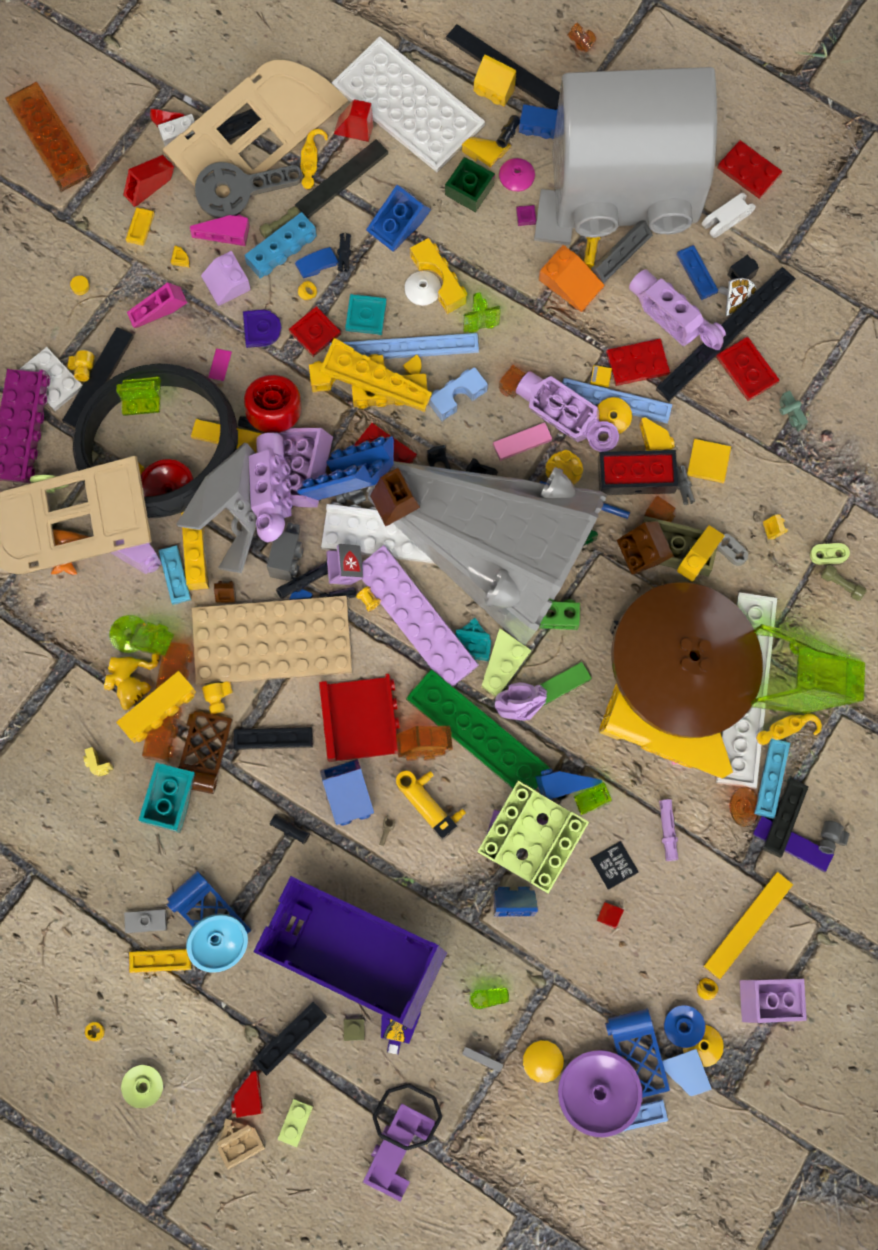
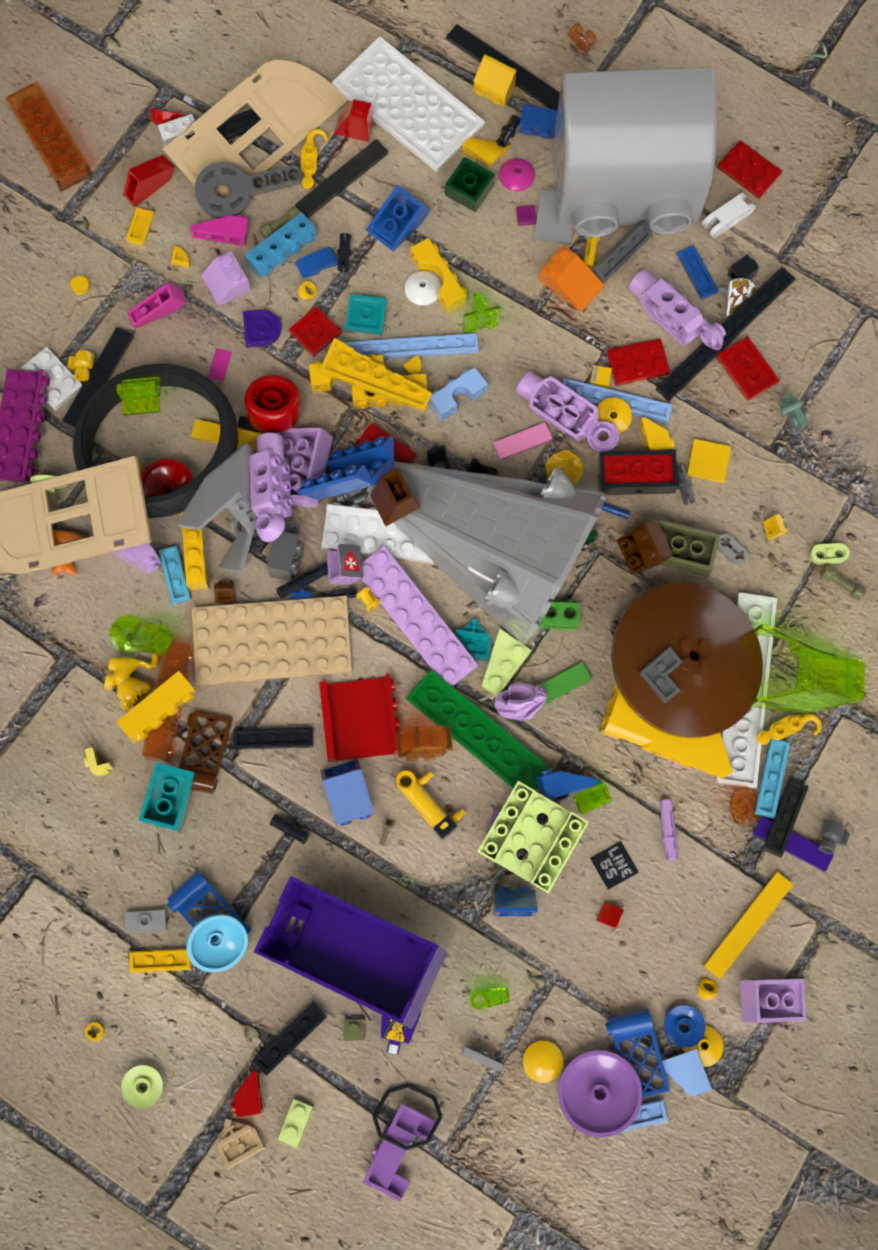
(214, 693): yellow piece -> none
(510, 381): clear orange brick -> none
(657, 674): none -> dark grey tile
(661, 510): clear orange brick -> none
(700, 553): yellow slope -> none

